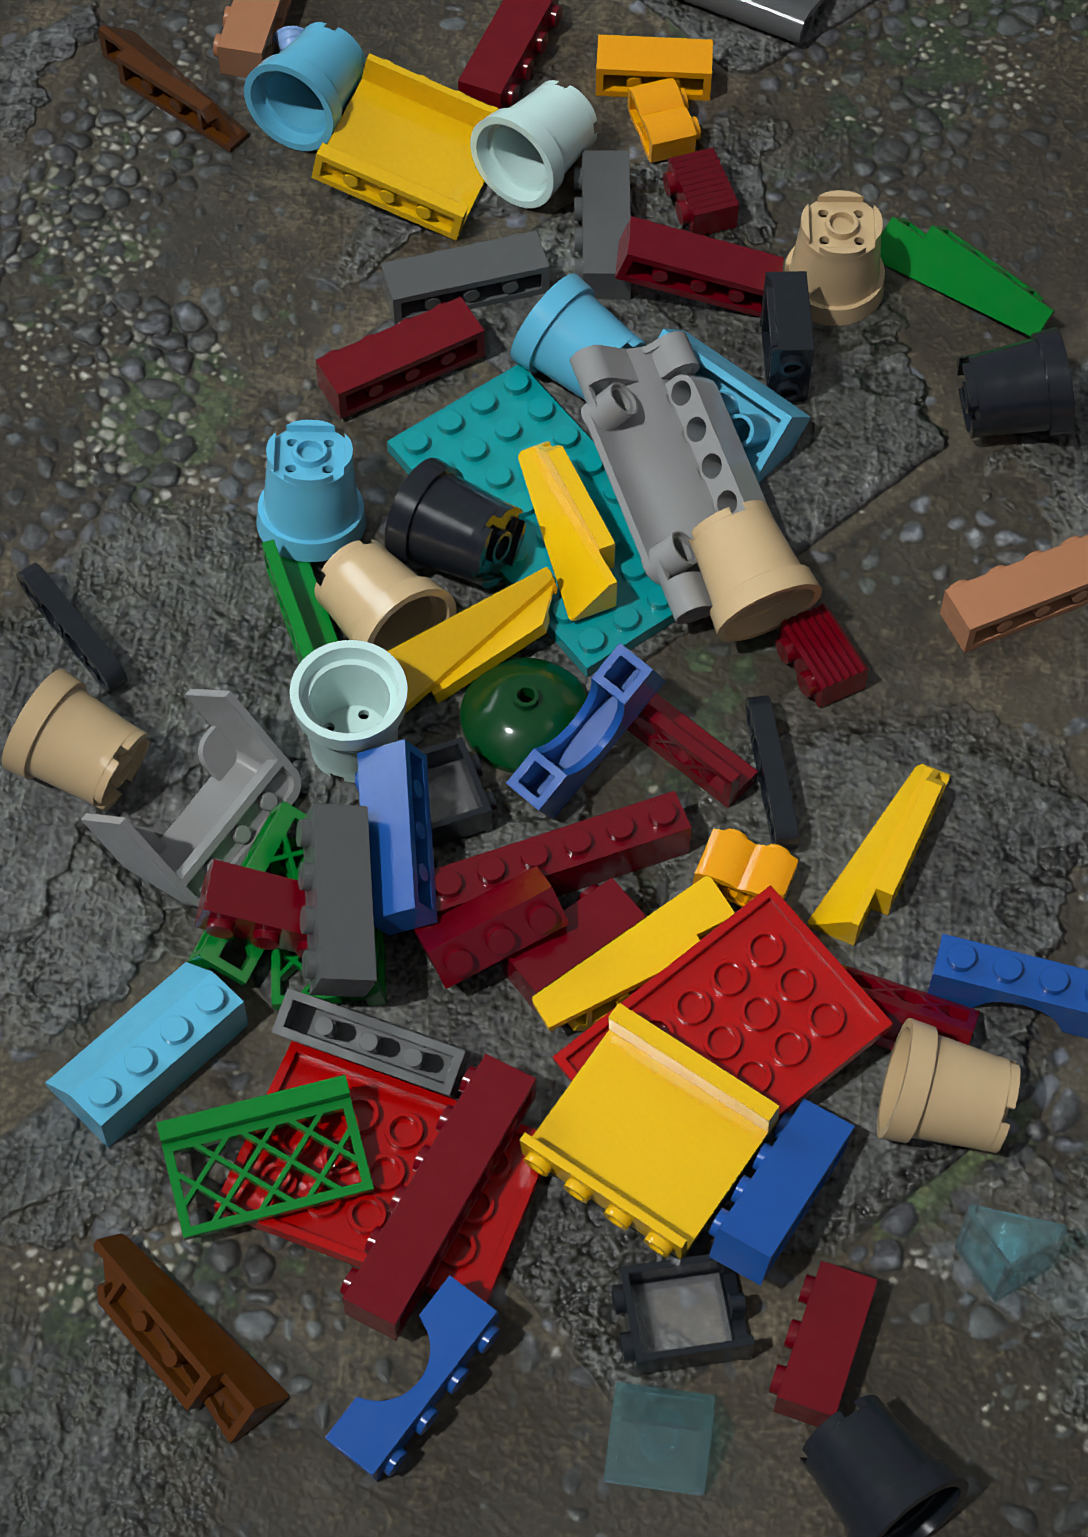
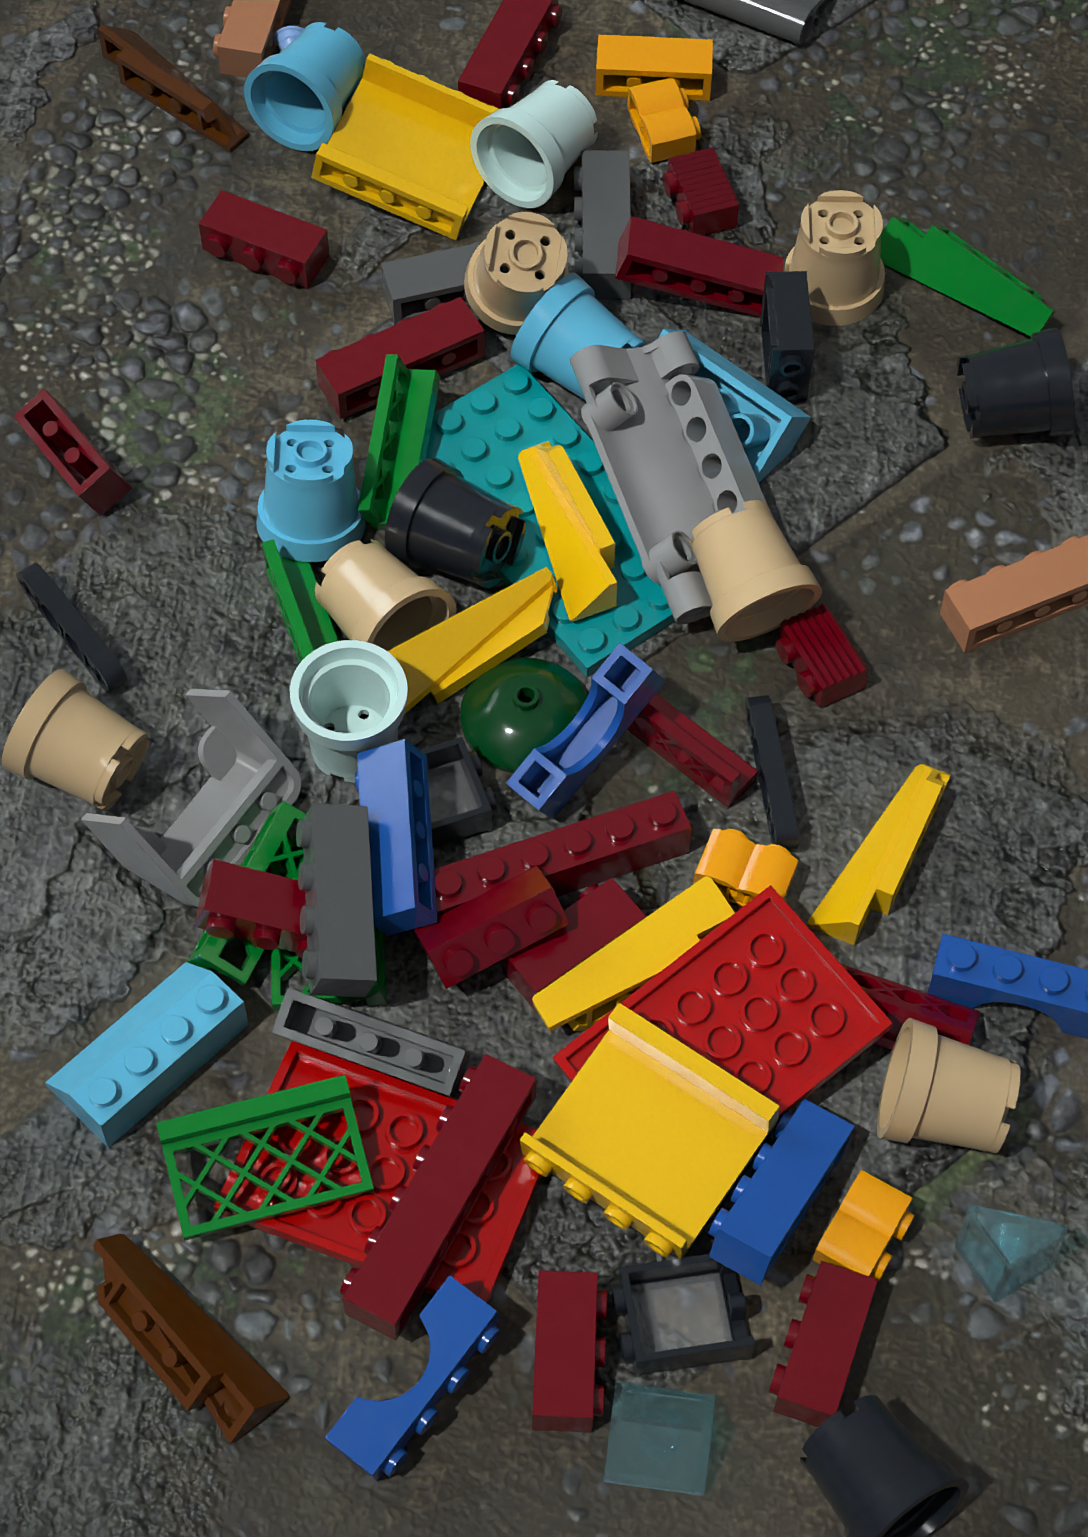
(72, 452): none -> dark red brick
(264, 239): none -> dark red brick
(397, 436): none -> green fence
(526, 246): none -> tan piece
(568, 1351): none -> dark red brick
(865, 1226): none -> light orange brick

